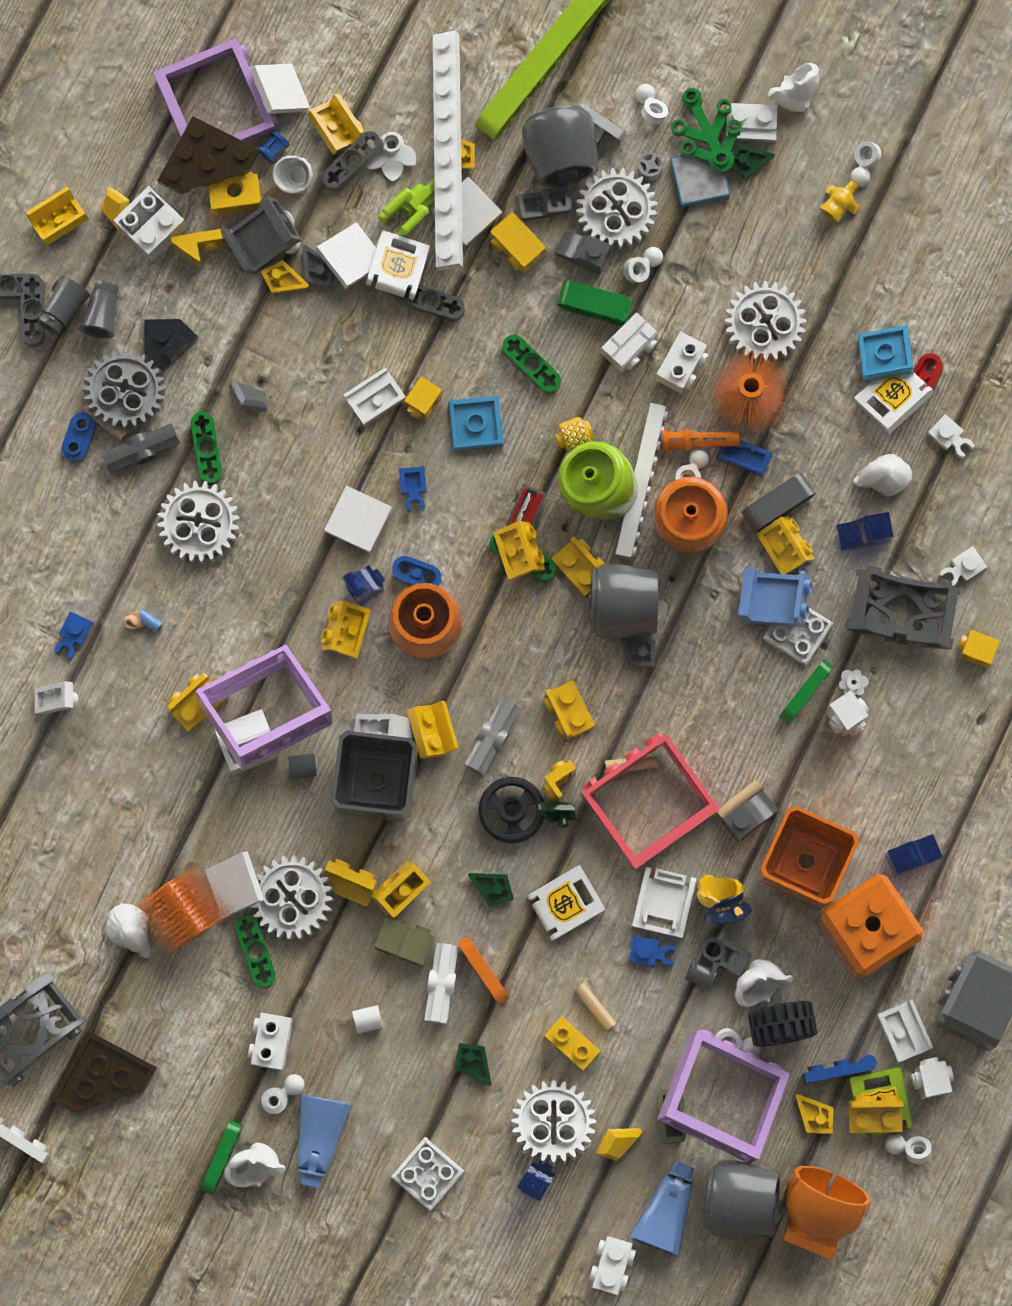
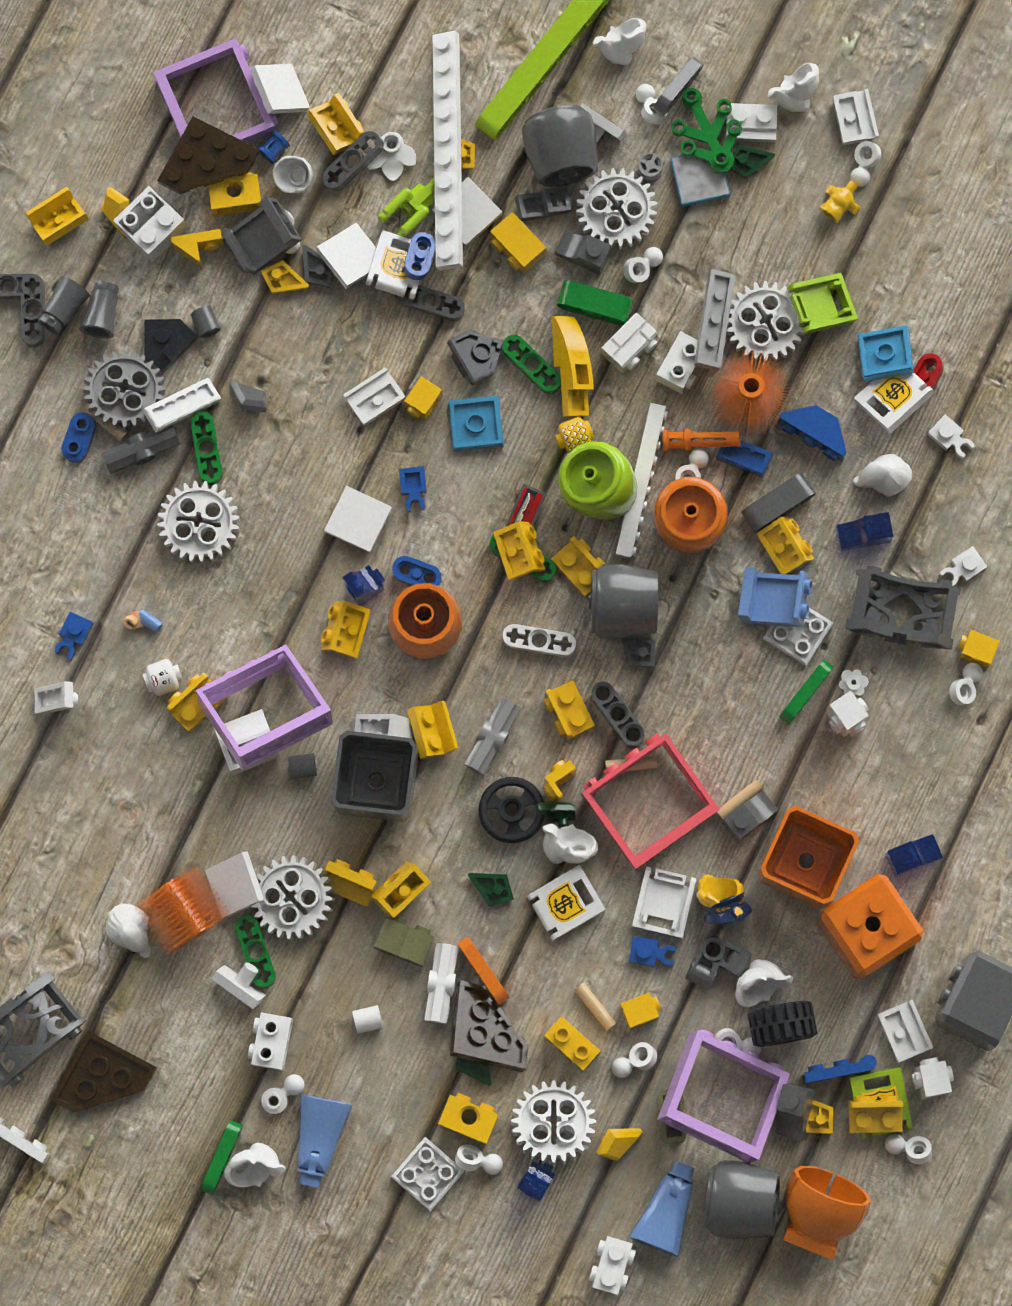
(162, 677): none -> white head
(181, 405): none -> white plate
(205, 321): none -> dark grey beam
(239, 984): none -> white tile
(418, 257): none -> plate
(452, 1118): none -> yellow brick
(471, 1158): none -> white plate
(475, 355): none -> plate
(484, 1031): none -> plate
(521, 629): none -> white beam
(568, 844): none -> white hair
(575, 366): none -> yellow slope
(614, 702): none -> dark grey beam
(622, 41): none -> white hair
(623, 1067): none -> white plate
(640, 1010): none -> yellow brick
(678, 86): none -> beam
(714, 321): none -> light grey fence
(794, 1110): none -> dark grey arch
(816, 306): none -> lime container
(816, 429): none -> blue slope
(855, 117): none -> white plate
(963, 690): none -> white plate

